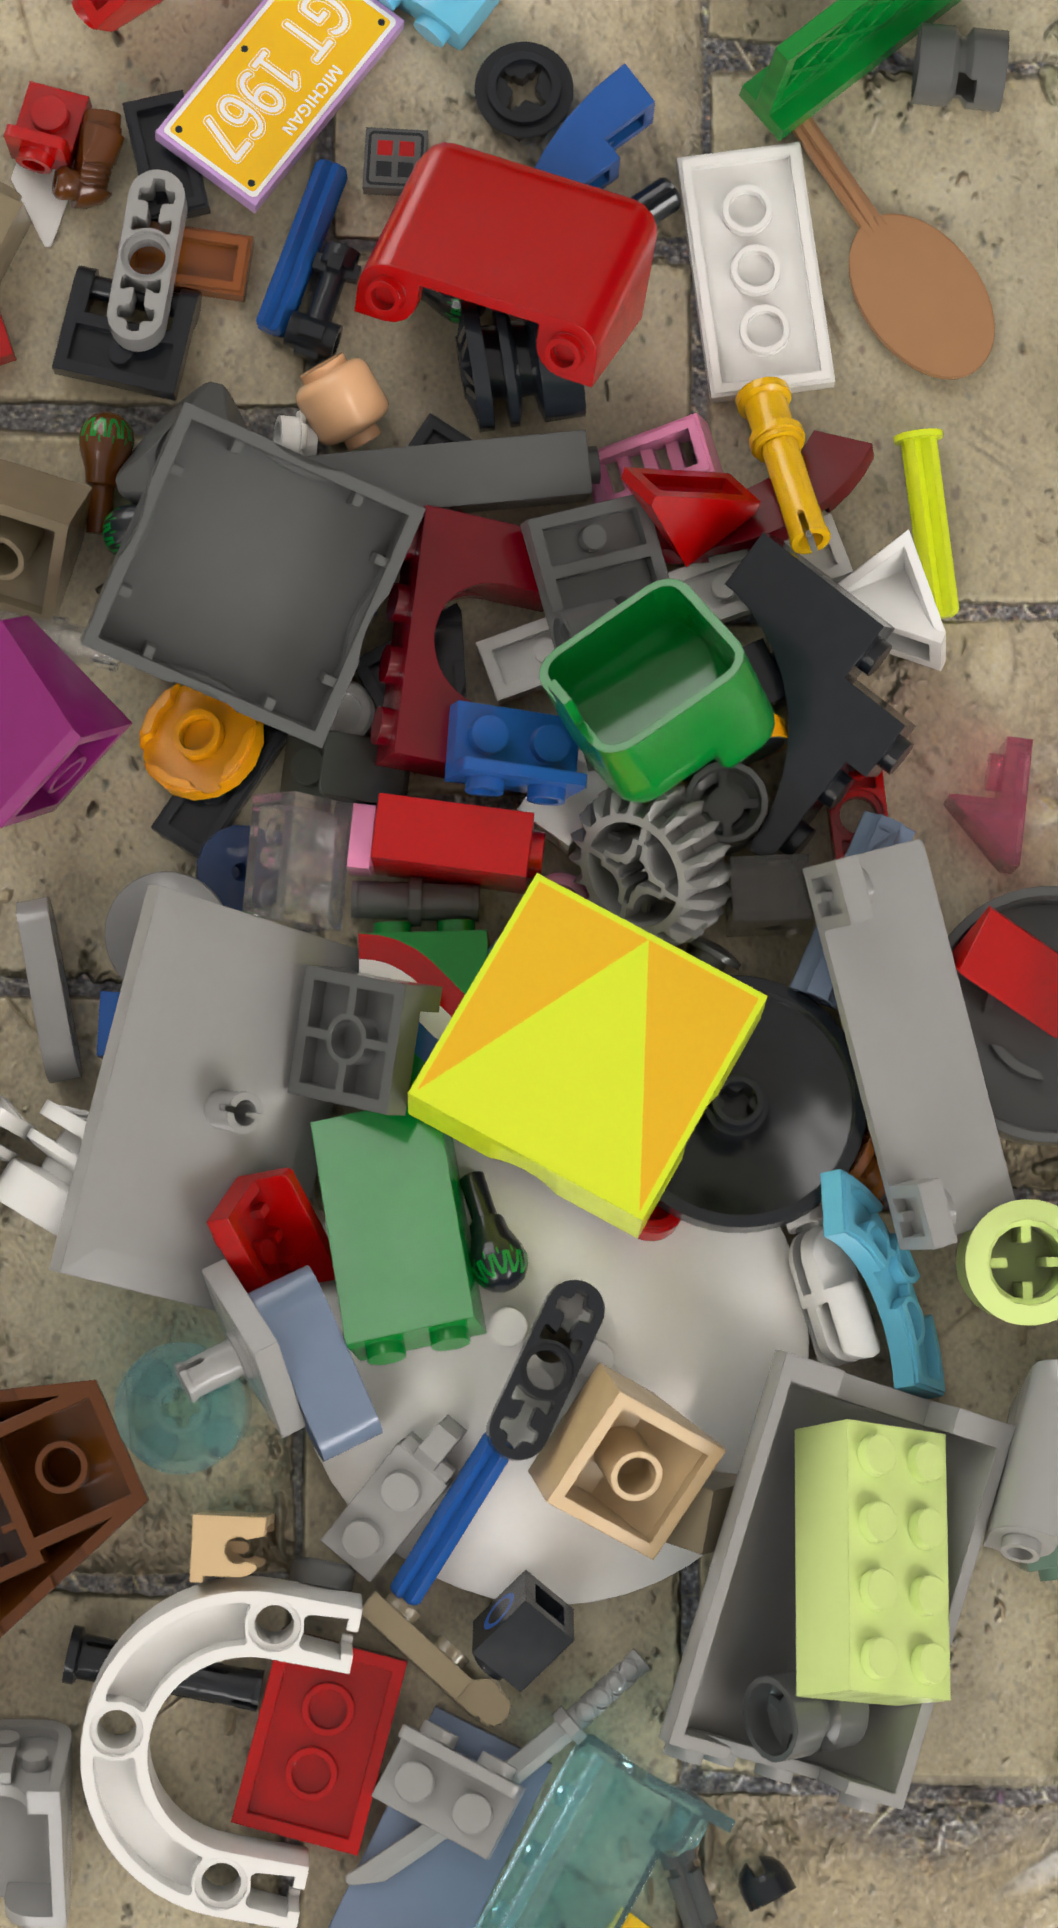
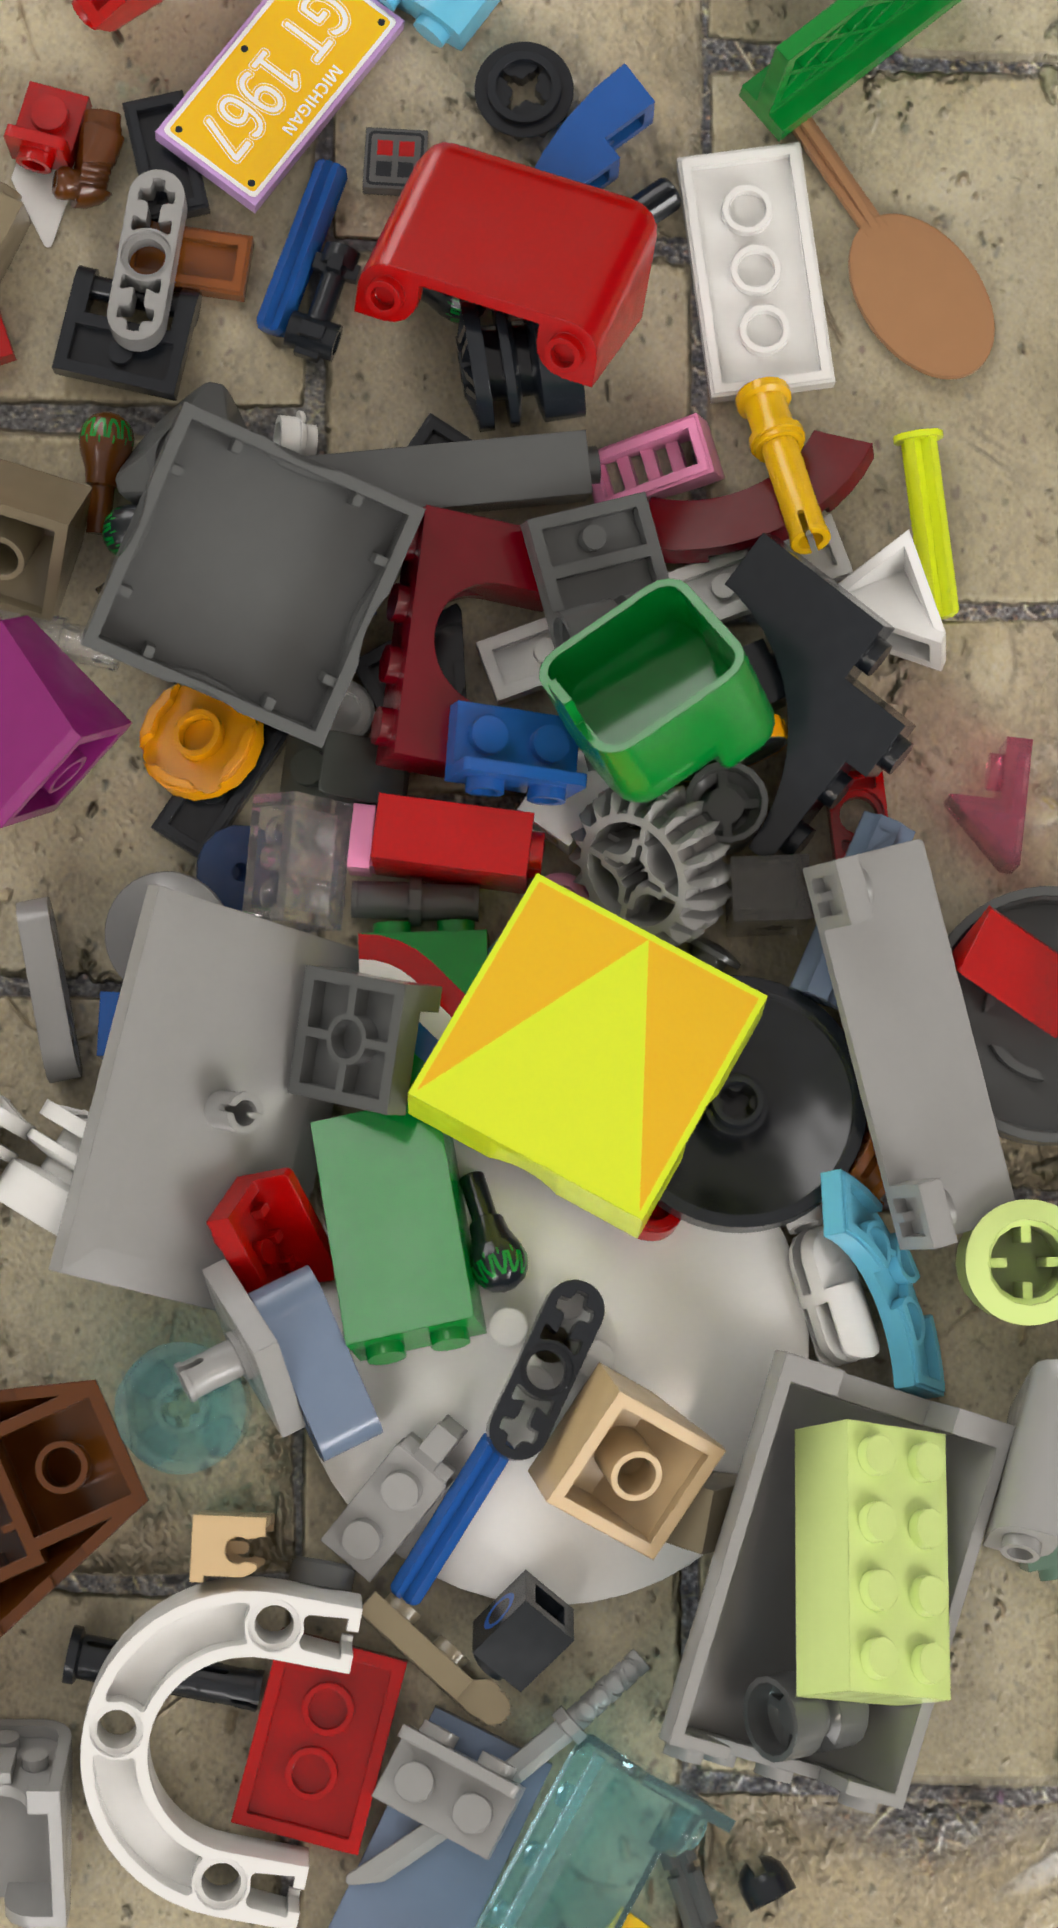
(342, 401): light nougat head -> none
(691, 506): red slope -> none
(960, 67): dark grey wheel -> none

